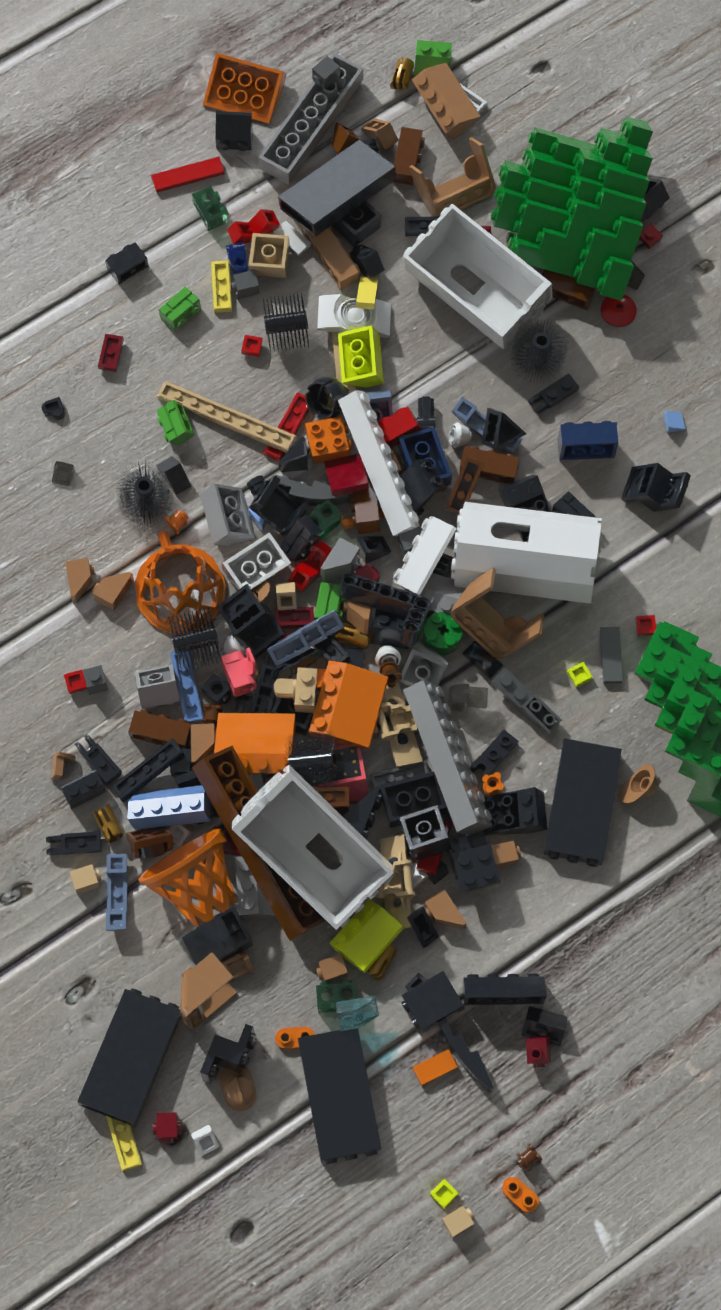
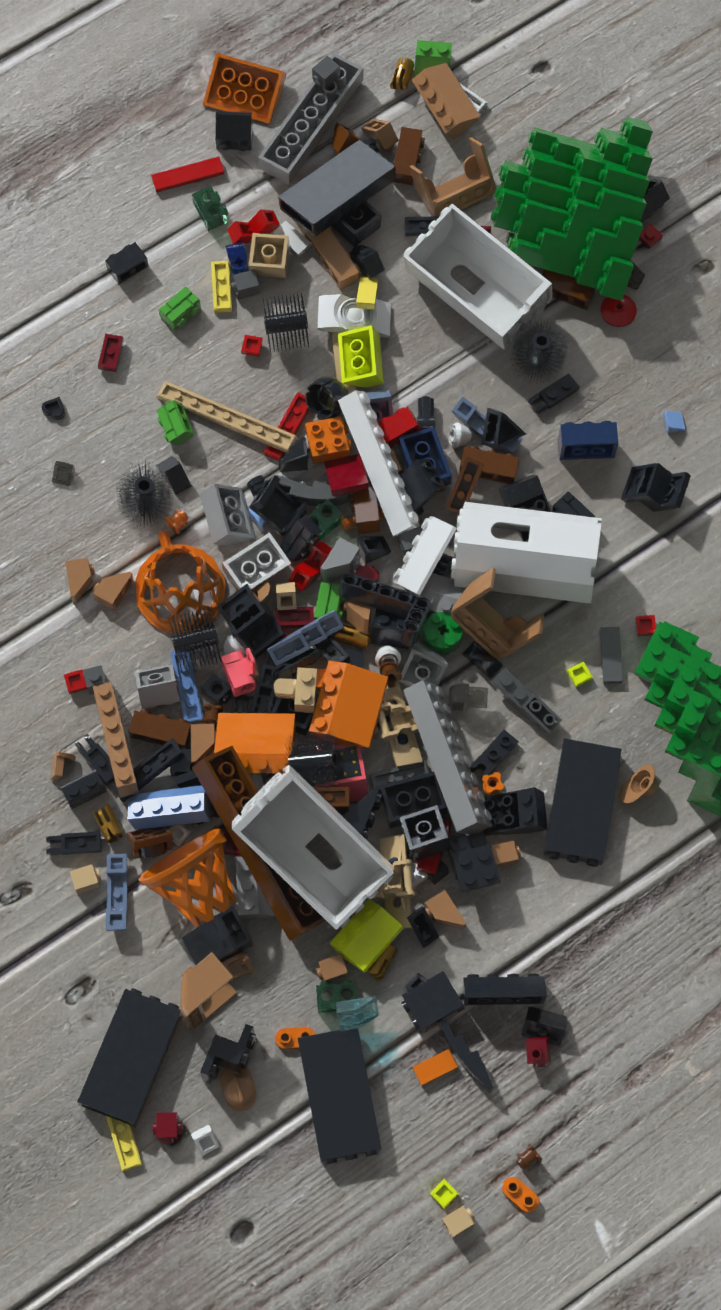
(115, 739): none -> medium nougat brick

